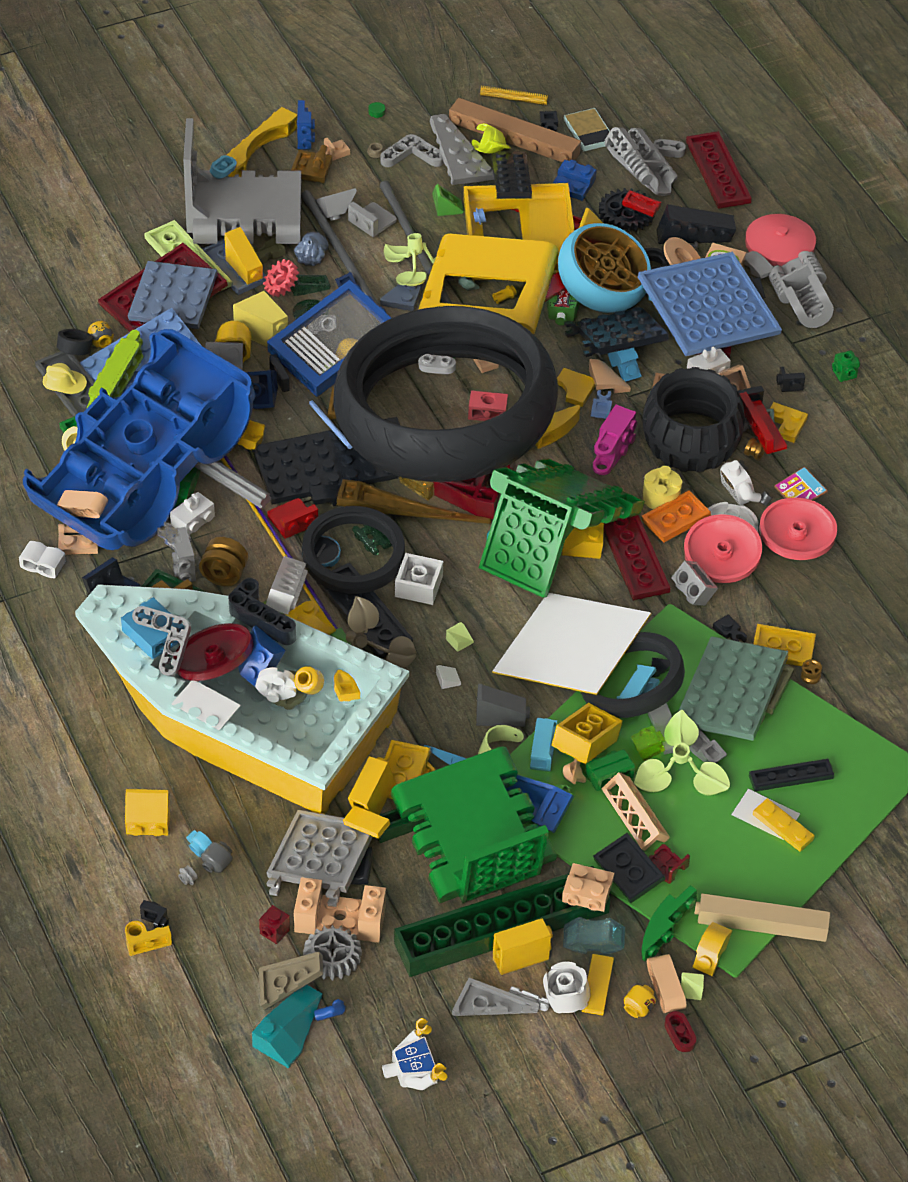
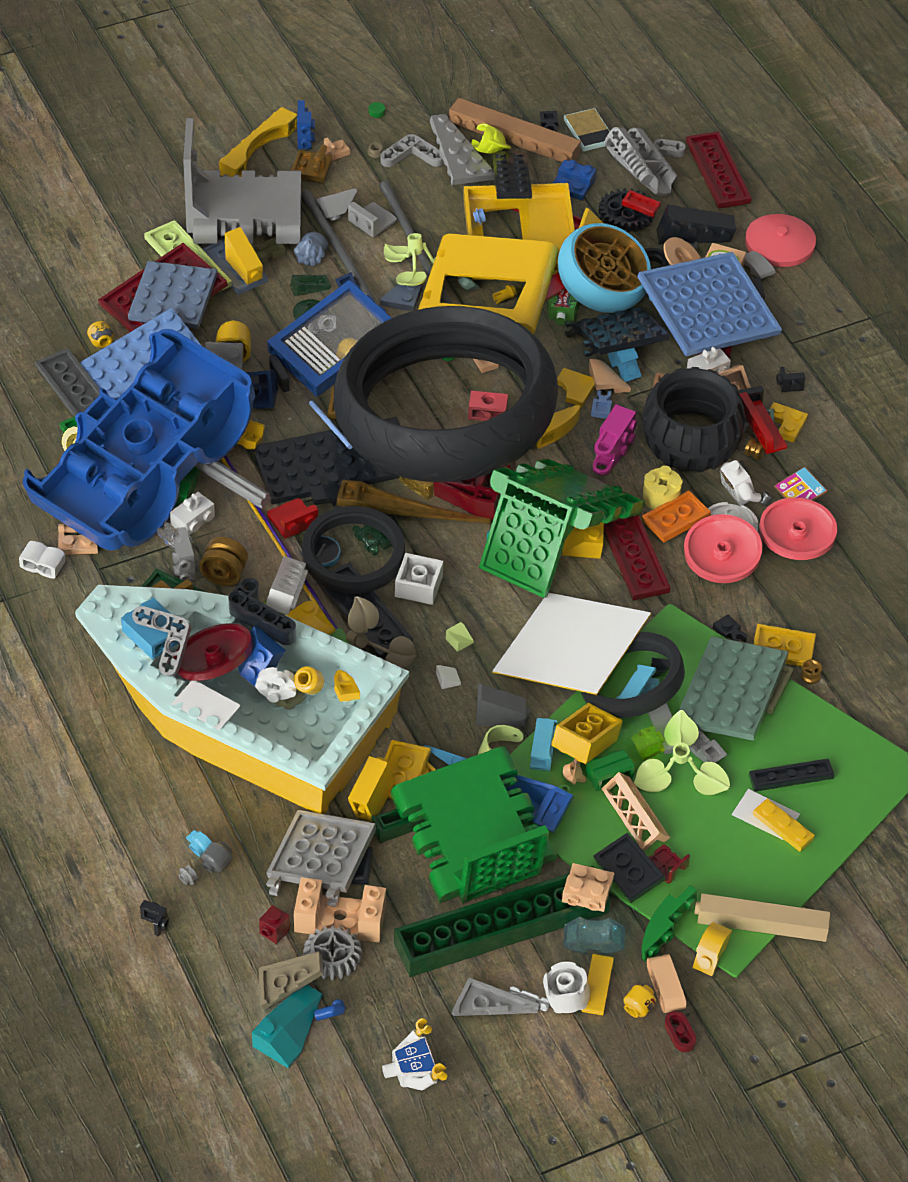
(63, 379): light yellow piece -> none
(74, 342): black tyre -> none
(83, 503): light nougat beam -> none
(107, 574): black bracket -> none
(119, 367): lime hinge -> none
(146, 940): yellow plate -> none
(147, 812): yellow slope -> none
(223, 166): medium azure plate -> none
(261, 317): light yellow slope -> none
(281, 278): coral gear -> none
(366, 821): yellow tile -> none
(437, 364): light grey plate -> none
(446, 202): bright green slope -> none
(522, 946): yellow brick -> none
(525, 97): yellow axle -> none
(692, 985): yellowish green slope -> none
(694, 583): light grey brick -> none
(801, 285): light grey connector -> none
(846, 366): green brick -> none

